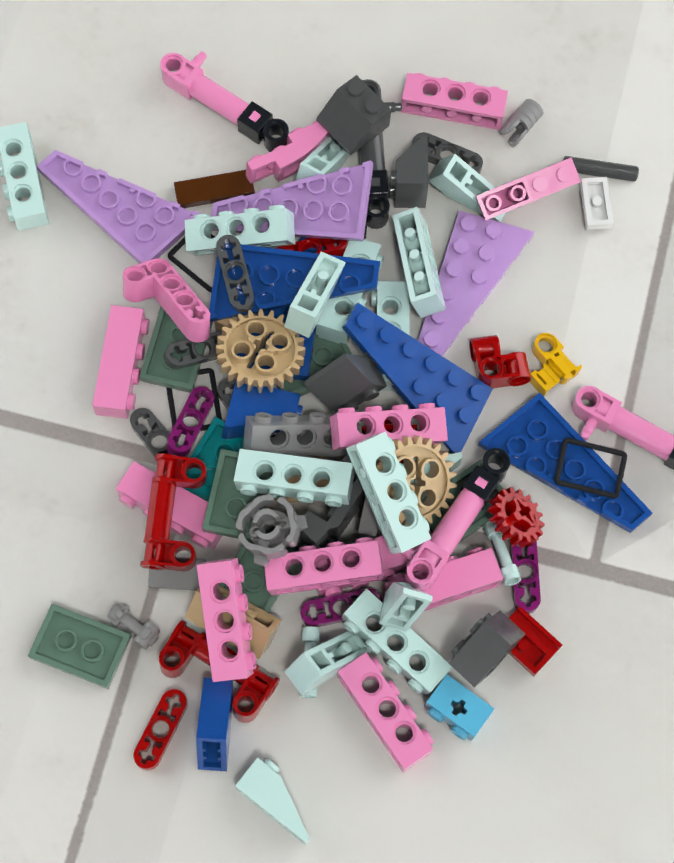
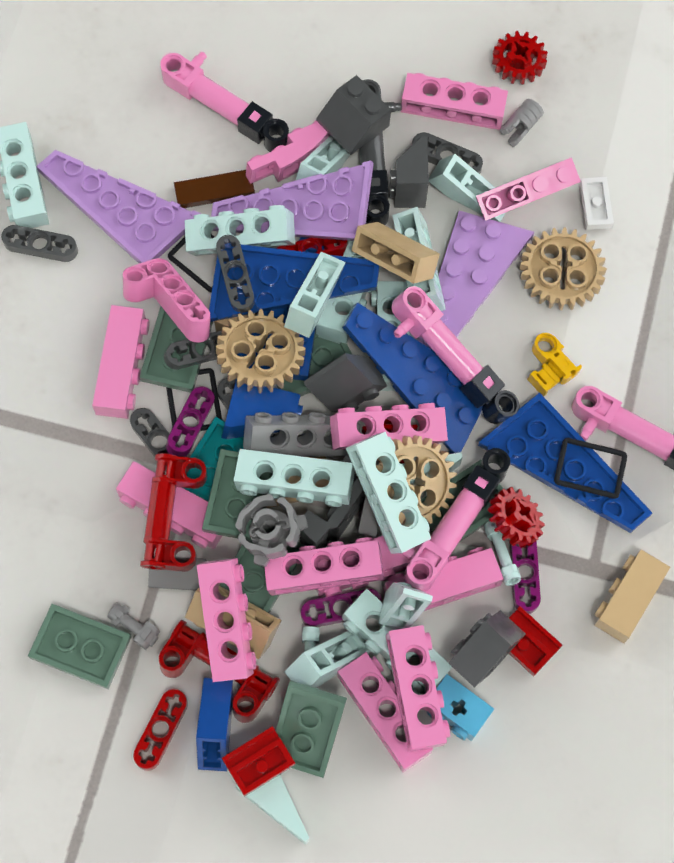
(59, 239): none -> dark grey beam
(258, 761): none -> red plate
(310, 726): none -> sand green plate
(395, 252): none -> tan brick
(417, 734): none -> bright pink brick
(479, 382): none -> bright pink piece
(509, 368): red piece -> none
(519, 57): none -> red gear
(538, 266): none -> tan gear
(605, 169): dark grey axle -> none
(631, 595): none -> tan brick

